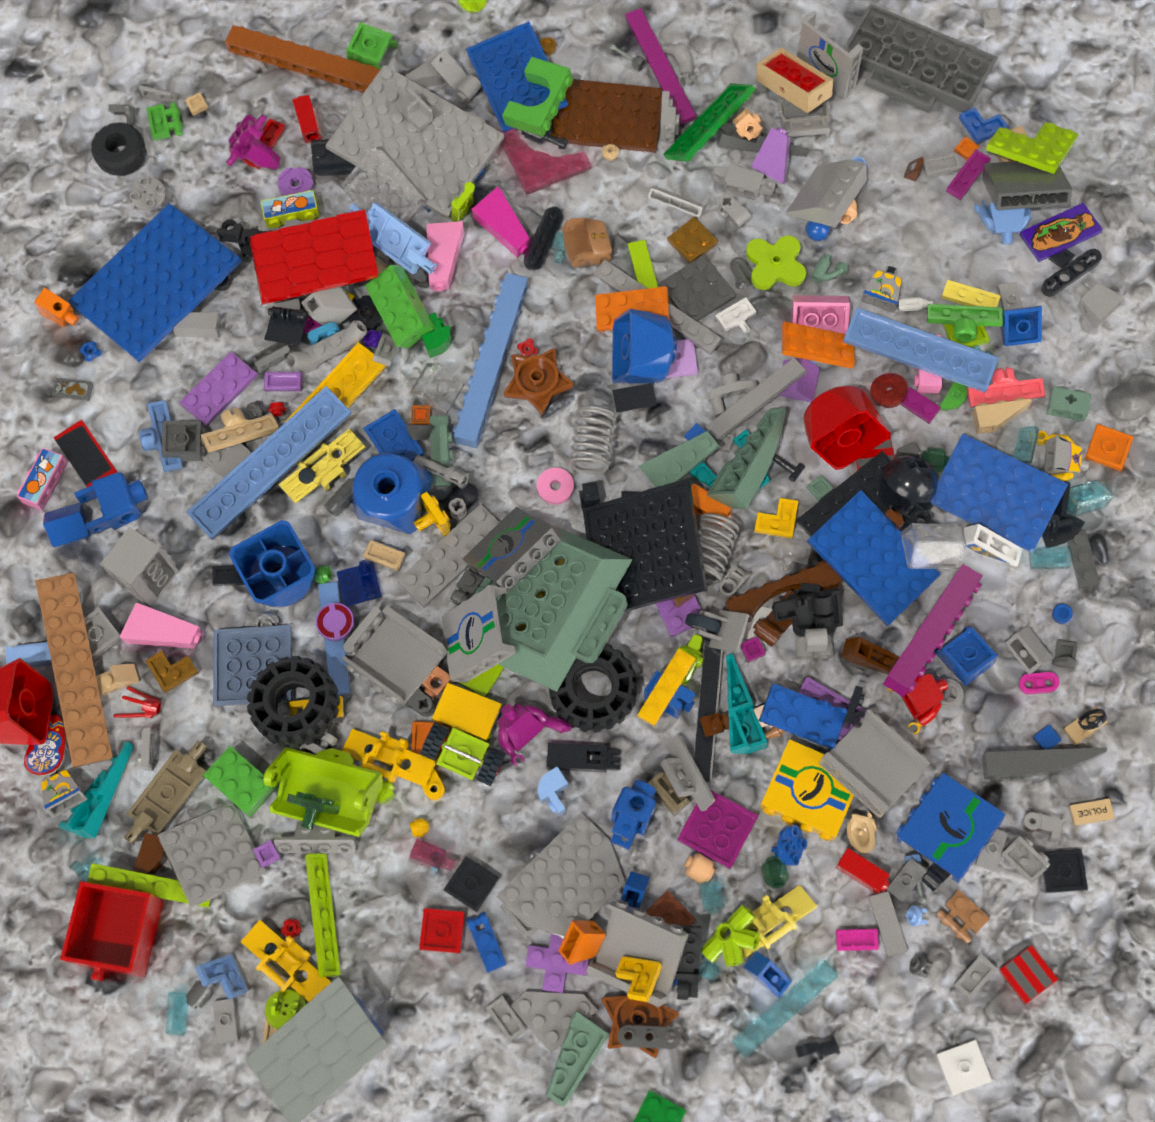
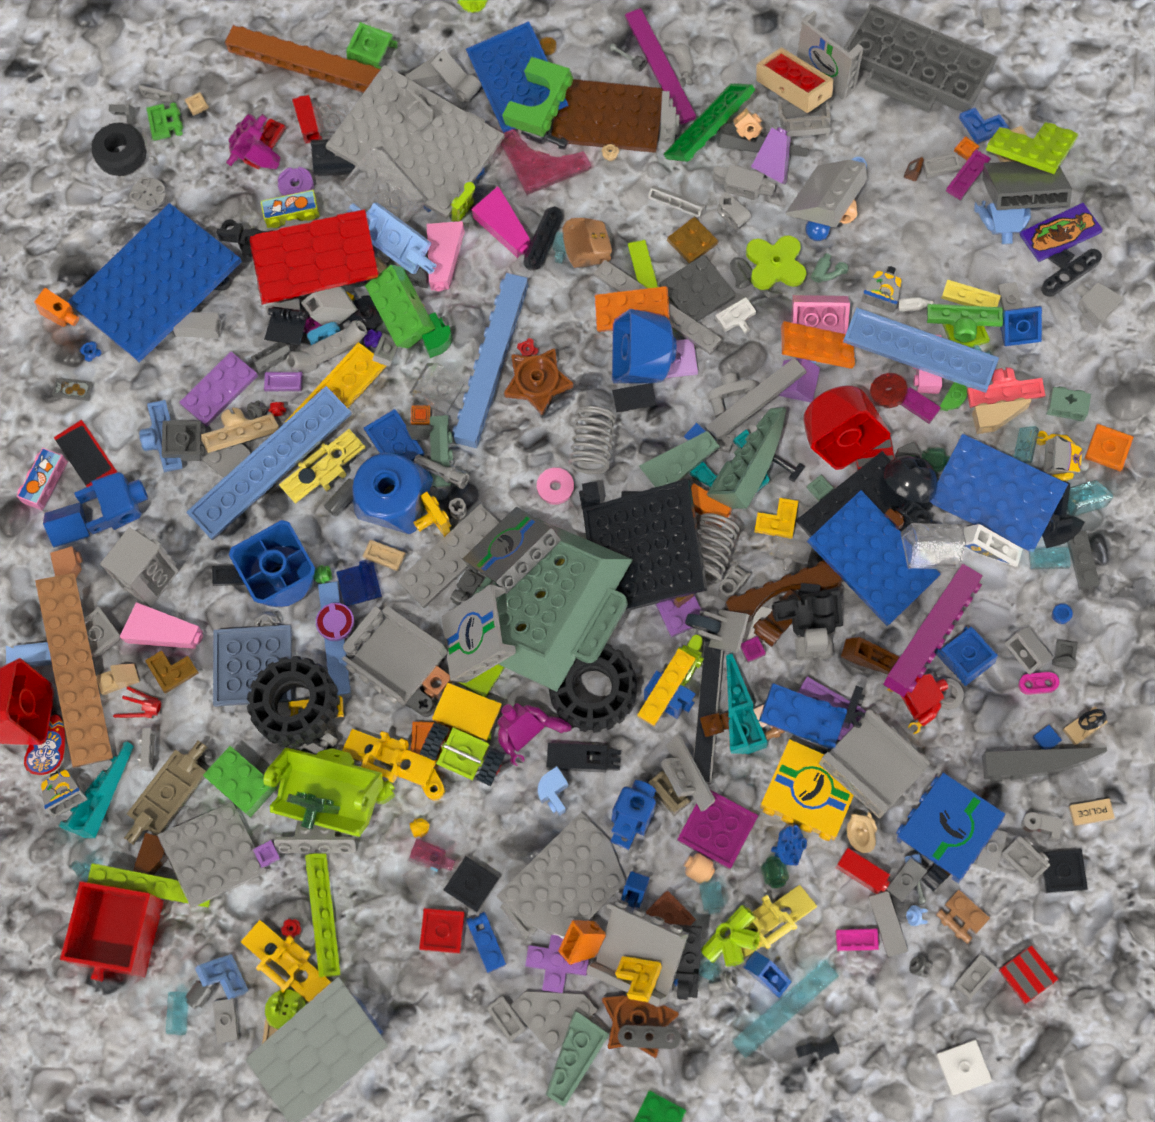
(66, 561): none -> nougat slope

